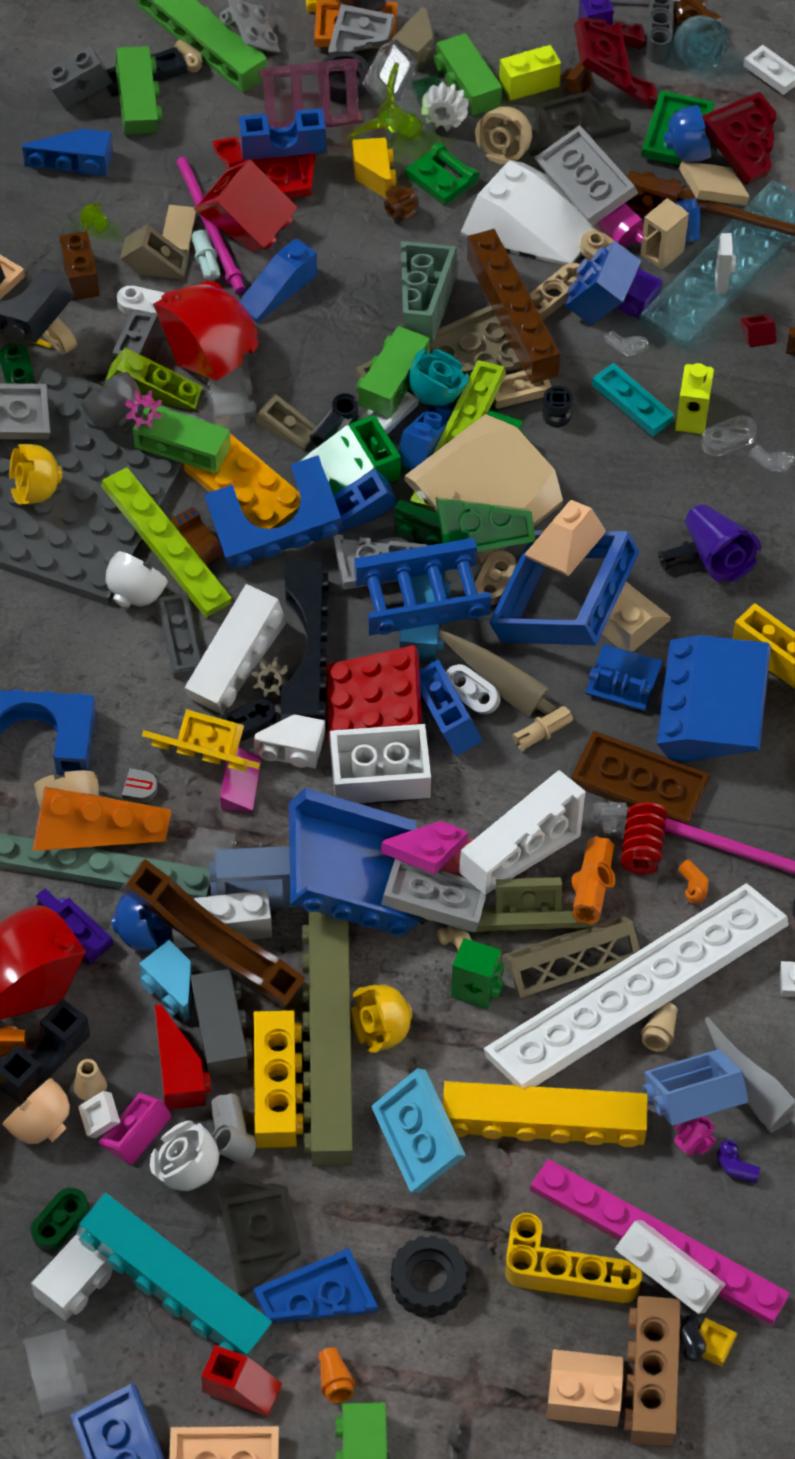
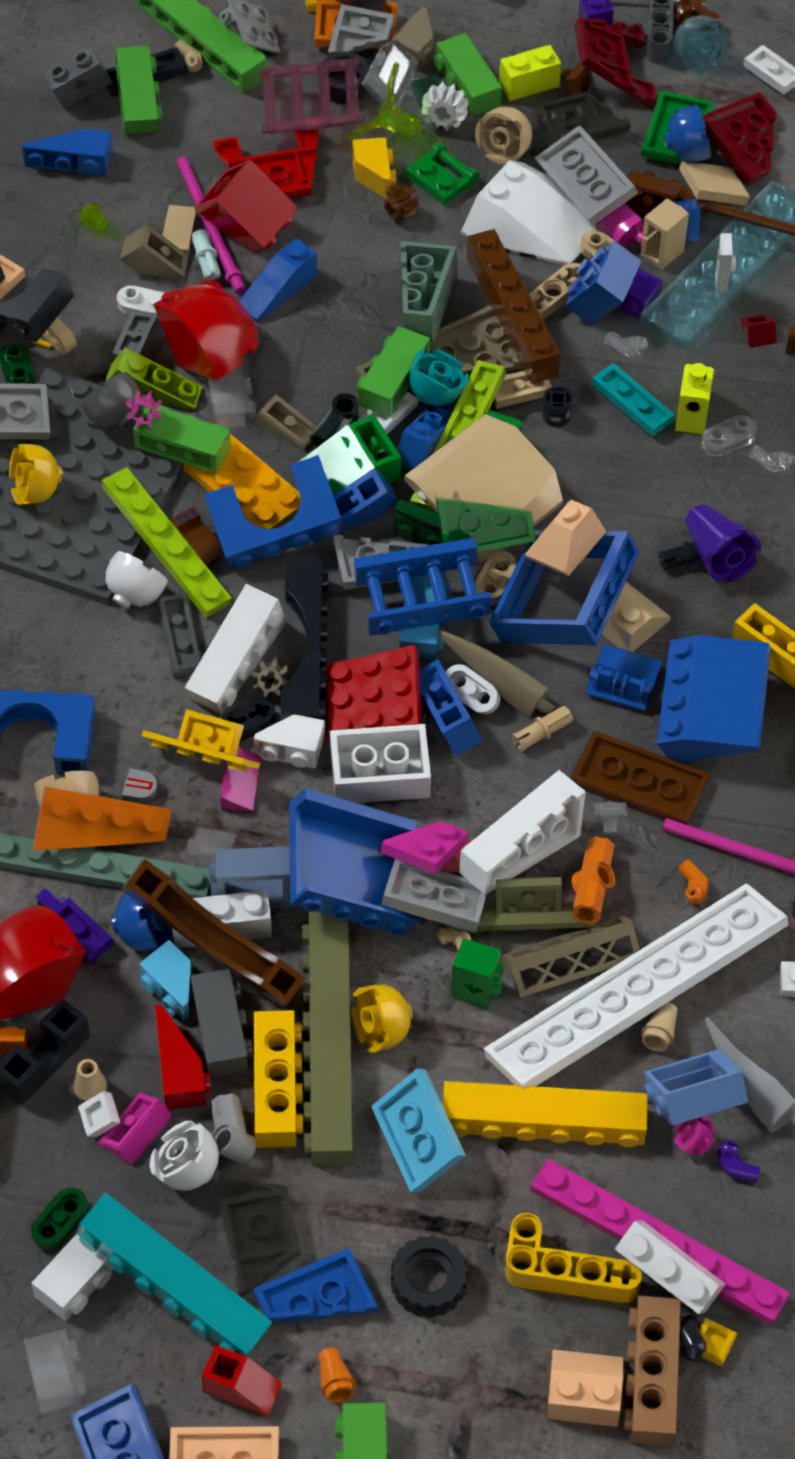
(40, 1115): light nougat cylinder -> none
(79, 264): reddish brown brick -> none
(302, 137): blue arch -> none
(643, 838): red piece -> none

